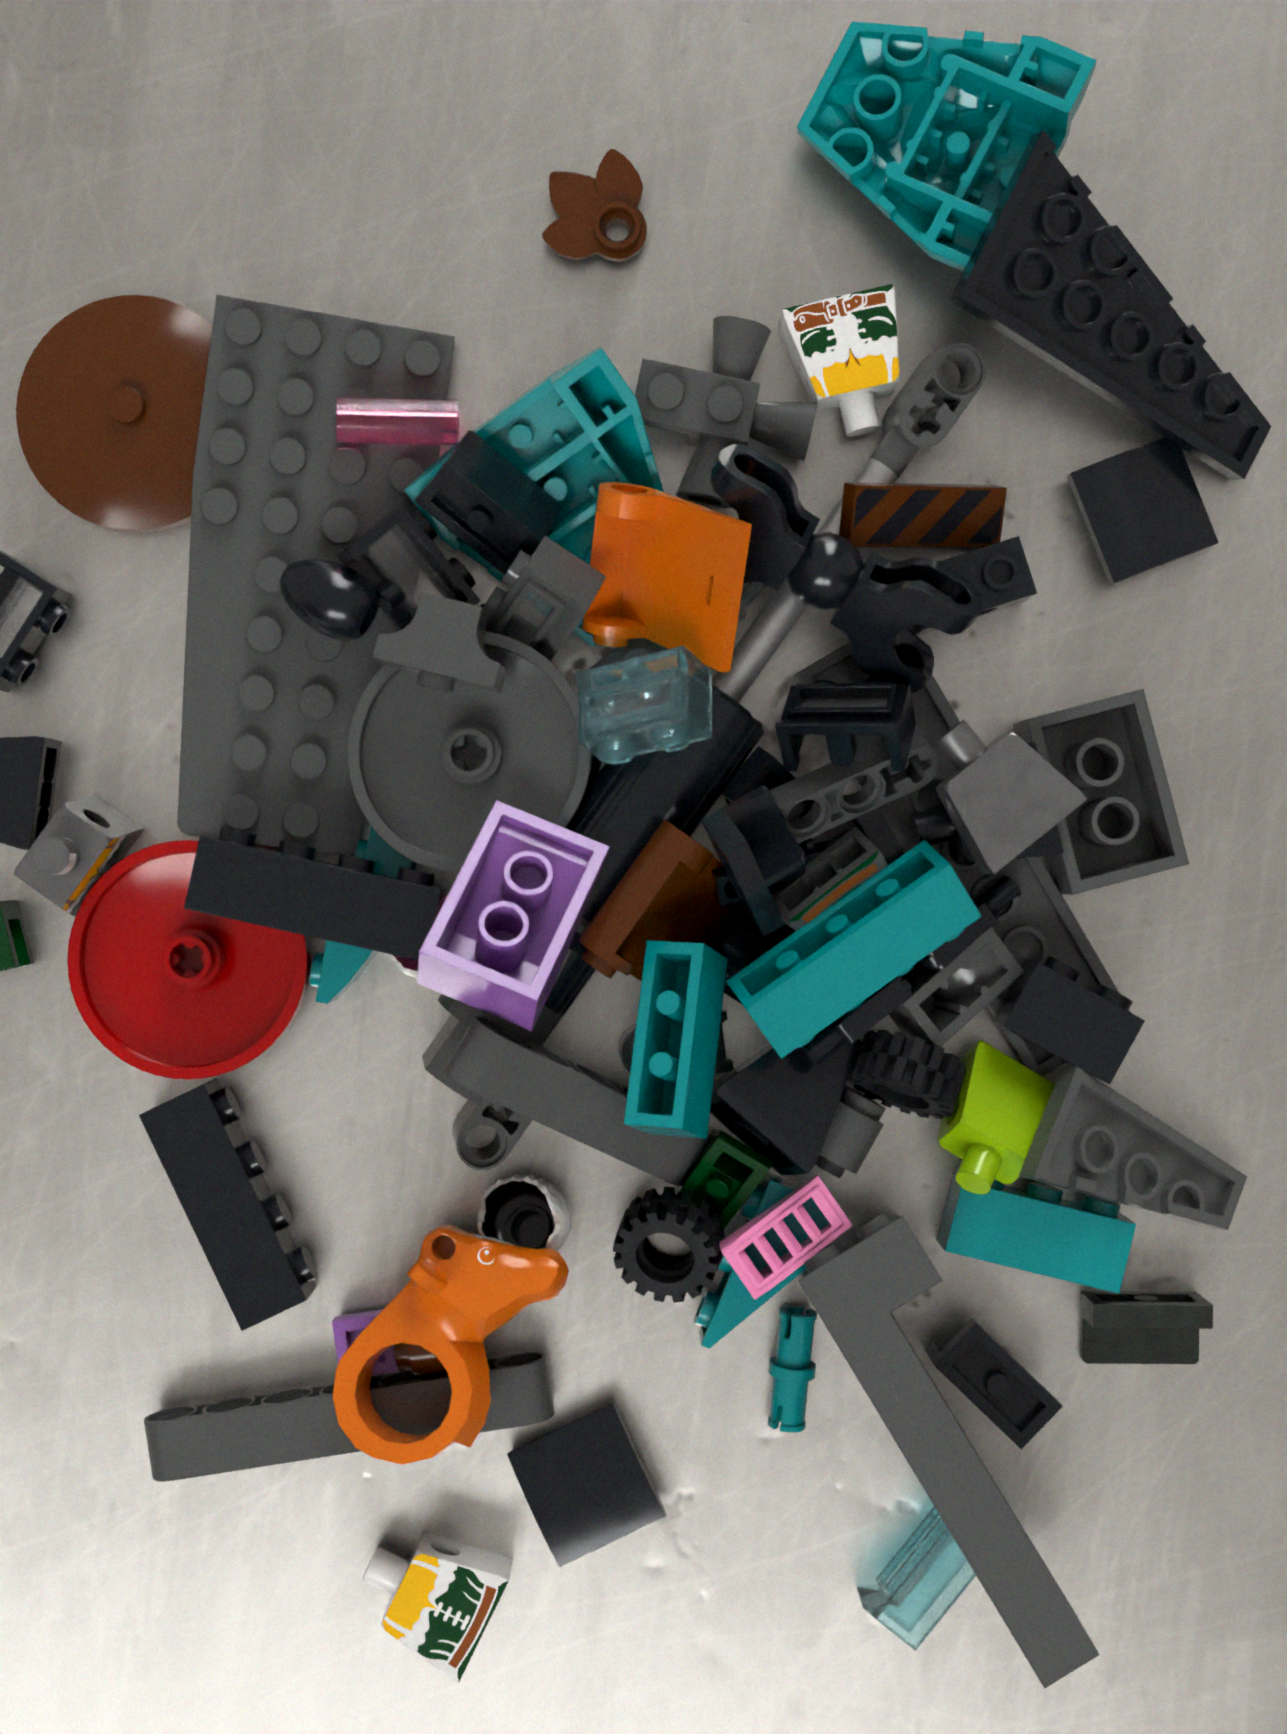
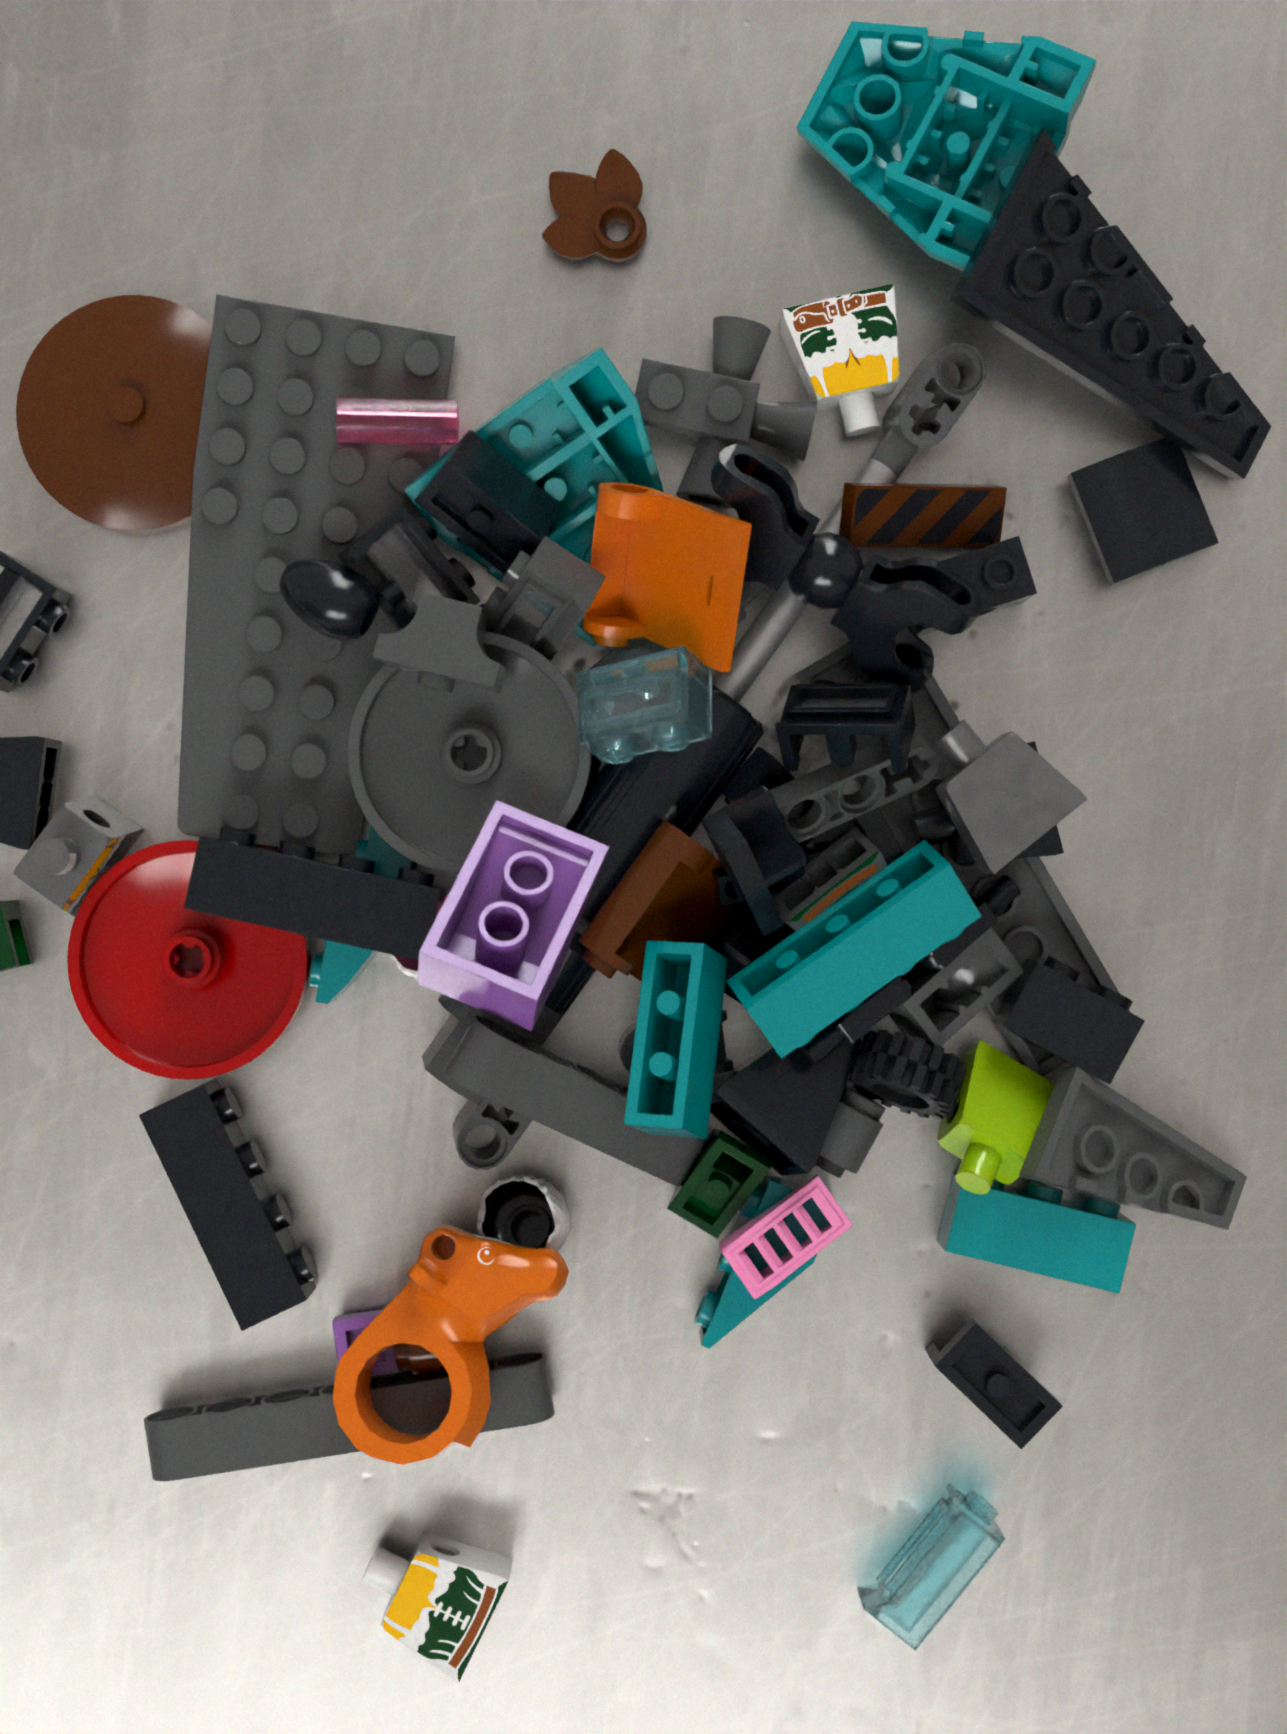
(586, 1485): black slope -> none
(658, 1271): black tyre -> none
(792, 1368): teal pin -> none
(855, 1301): dark grey brick -> none
(1129, 812): dark grey brick -> none
(1142, 1327): pearl dark grey panel -> none

